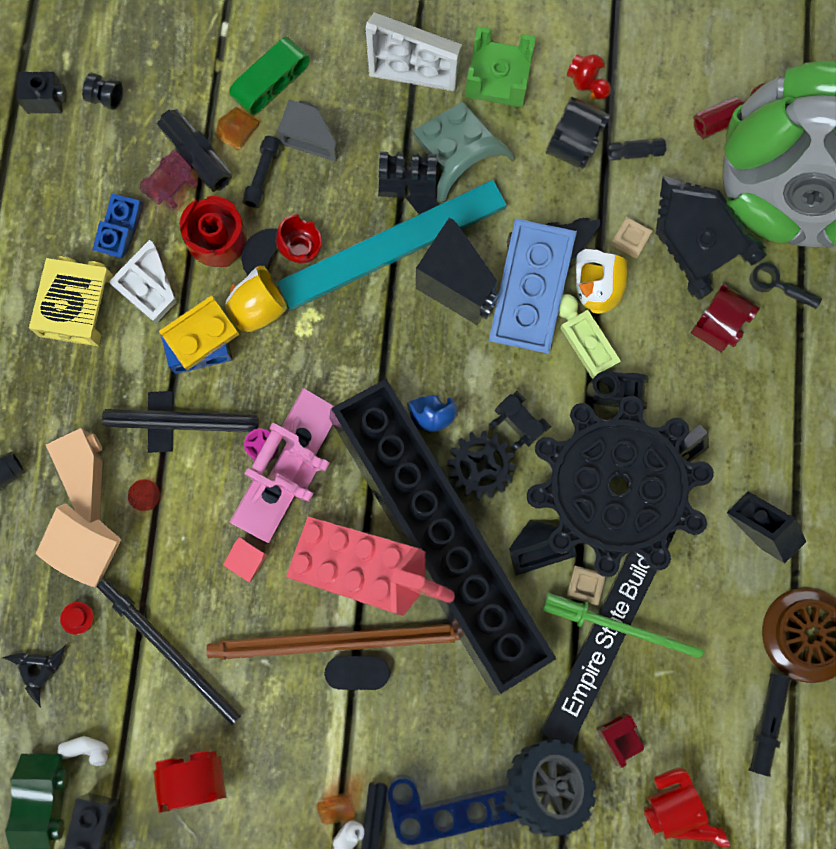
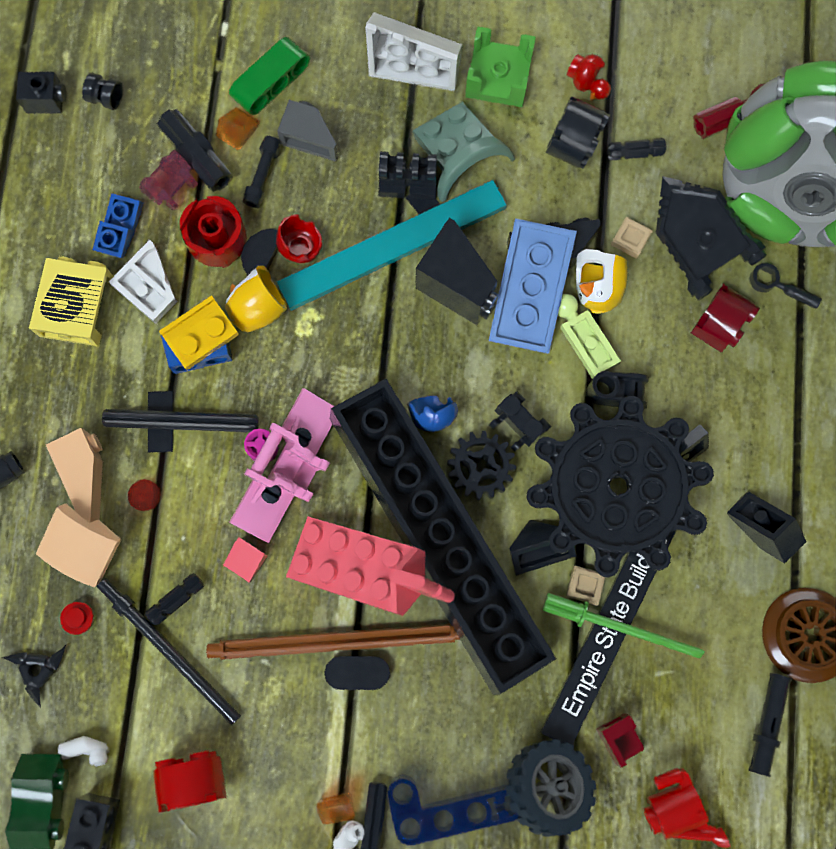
(174, 599): none -> black axle

